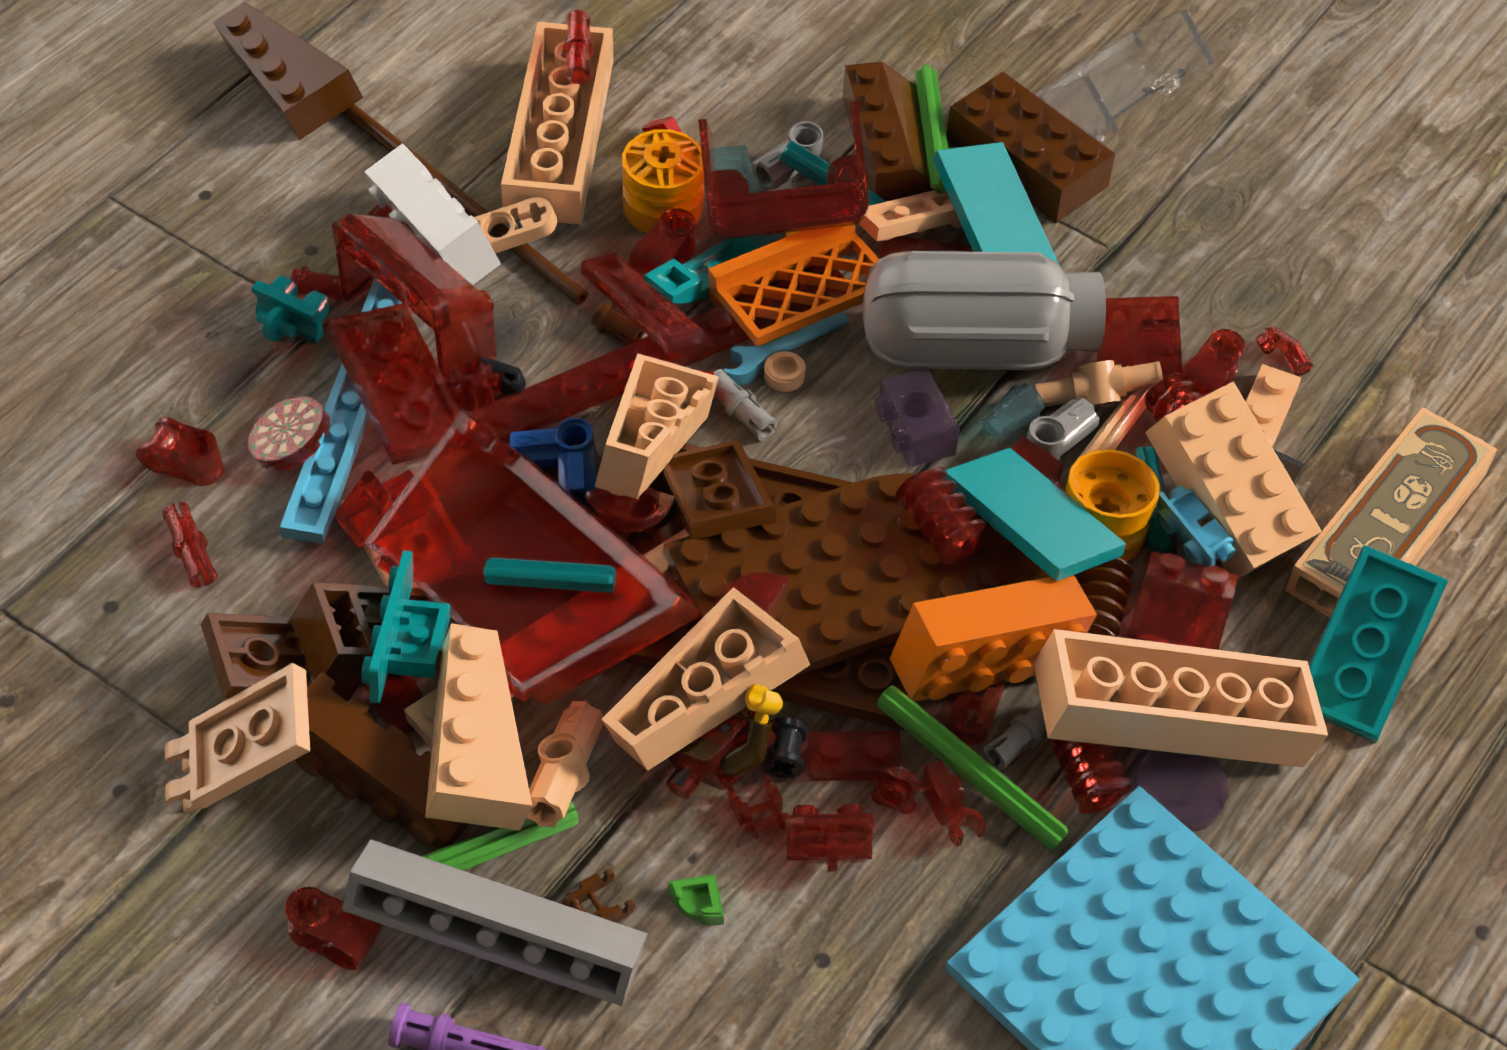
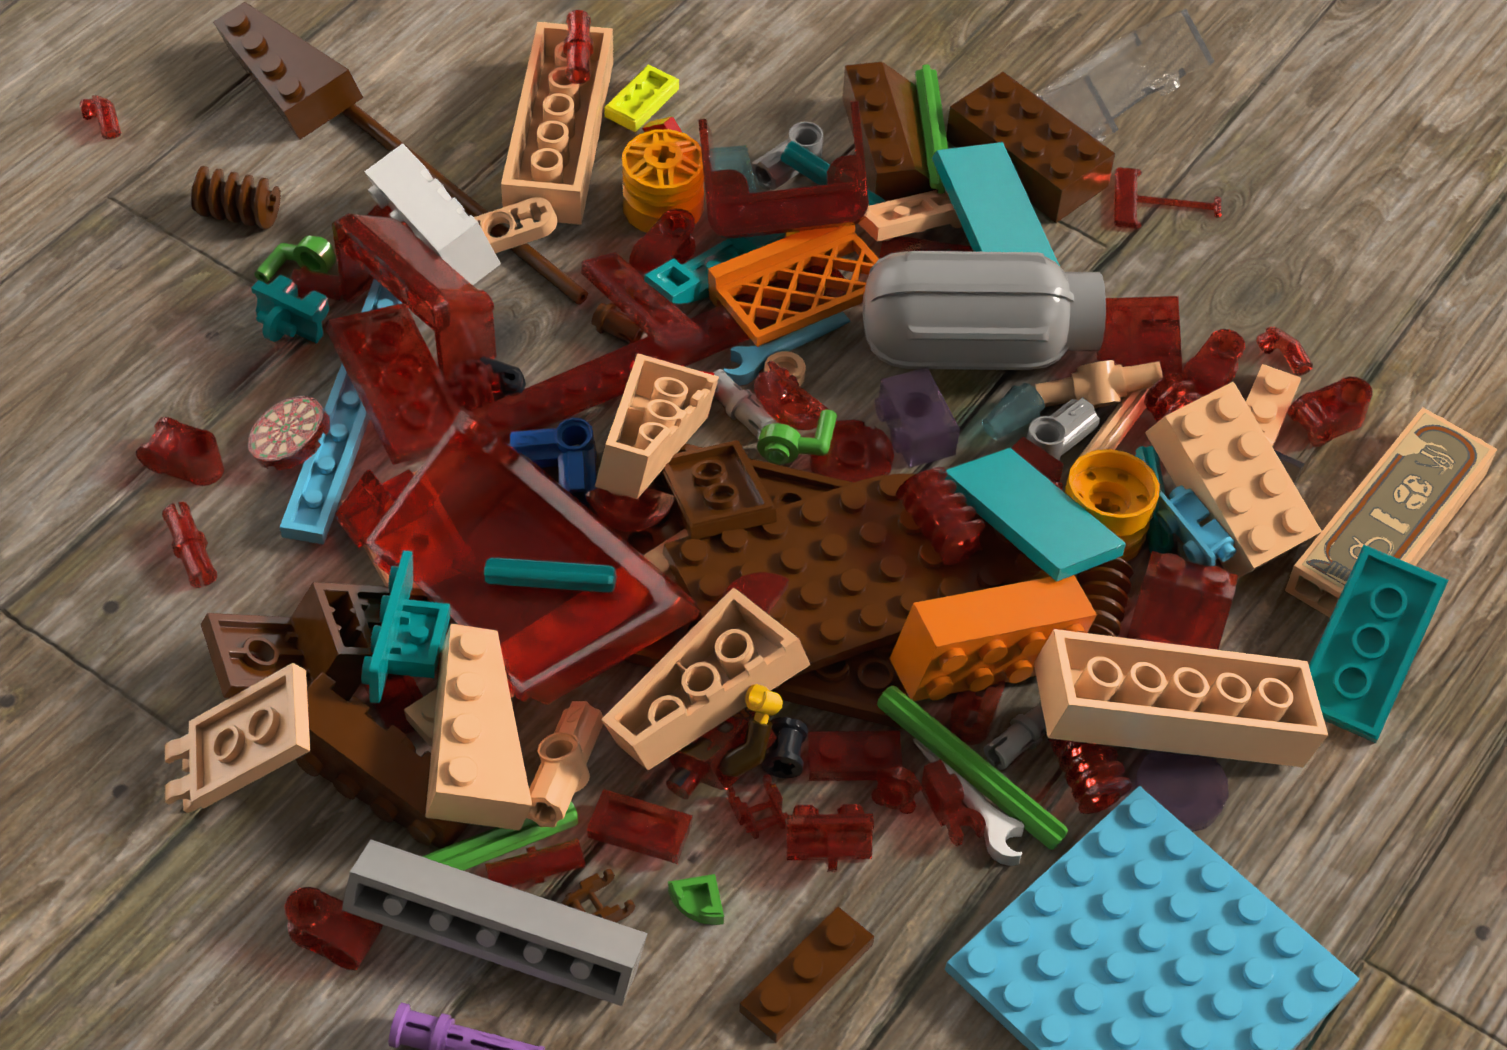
(105, 113): none -> clear red arm
(235, 200): none -> reddish brown piece
(310, 252): none -> bright green plate
(537, 864): none -> clear red pin
(640, 826): none -> clear red plate
(641, 98): none -> neon yellow plate
(782, 443): none -> bright green plate
(786, 399): none -> clear red hat
(806, 974): none -> reddish brown plate
(855, 453): none -> clear red tile
(998, 825): none -> white piece
(1126, 200): none -> clear red piece
(1332, 409): none -> clear red piece

